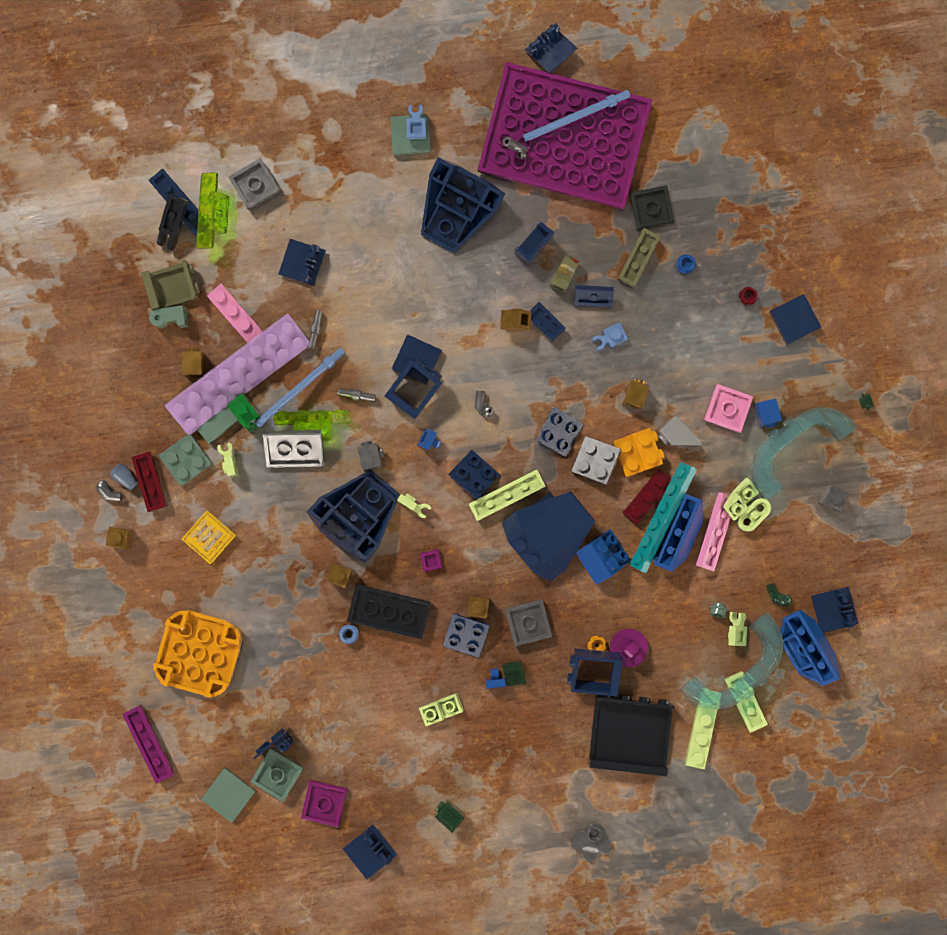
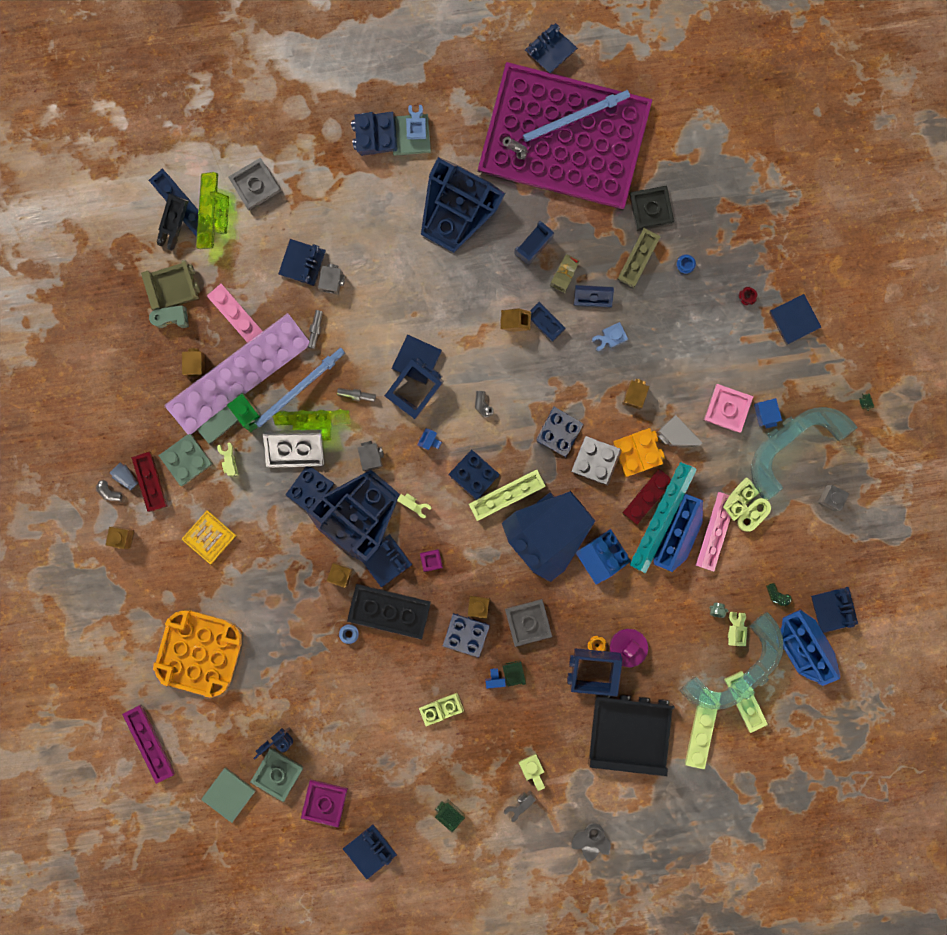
(309, 487): none -> dark blue hinge
(331, 279): none -> flat silver brick
(374, 133): none -> dark blue plate
(387, 561): none -> dark blue hinge
(524, 802): none -> flat silver plate
(532, 769): none -> yellowish green plate

